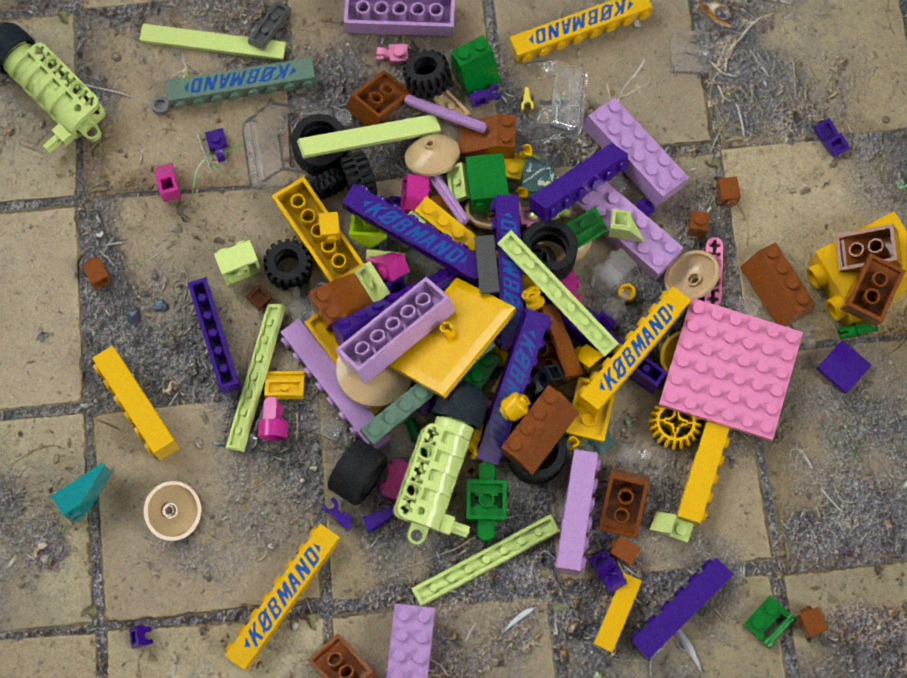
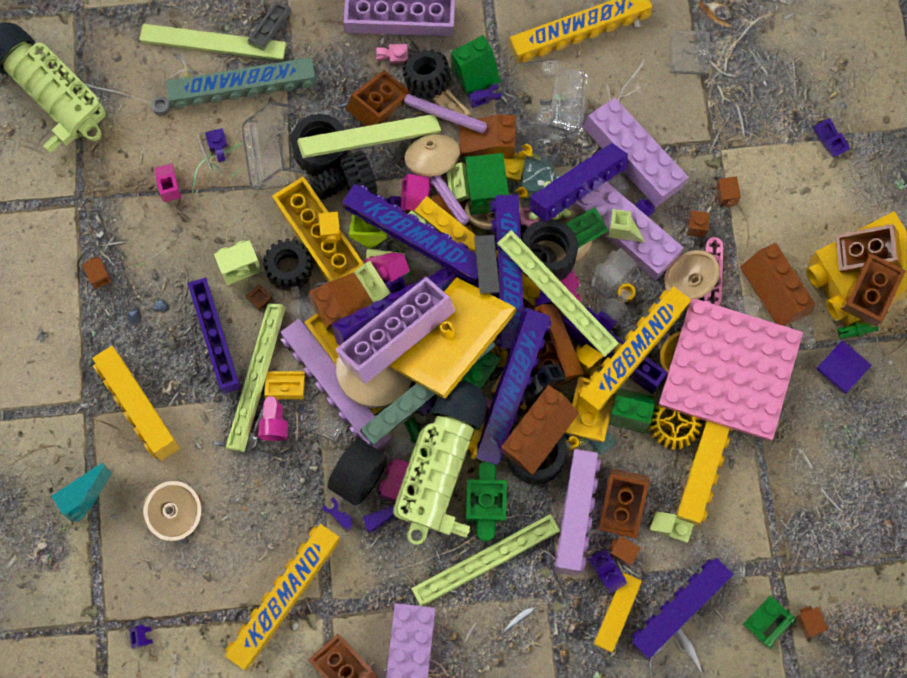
(345, 118): clear piece -> none
(514, 406): yellow head -> none
(527, 99): light yellow piece -> none
(533, 298): yellow wheel -> none
(628, 454): clear plate -> none
(631, 410): none -> green slope

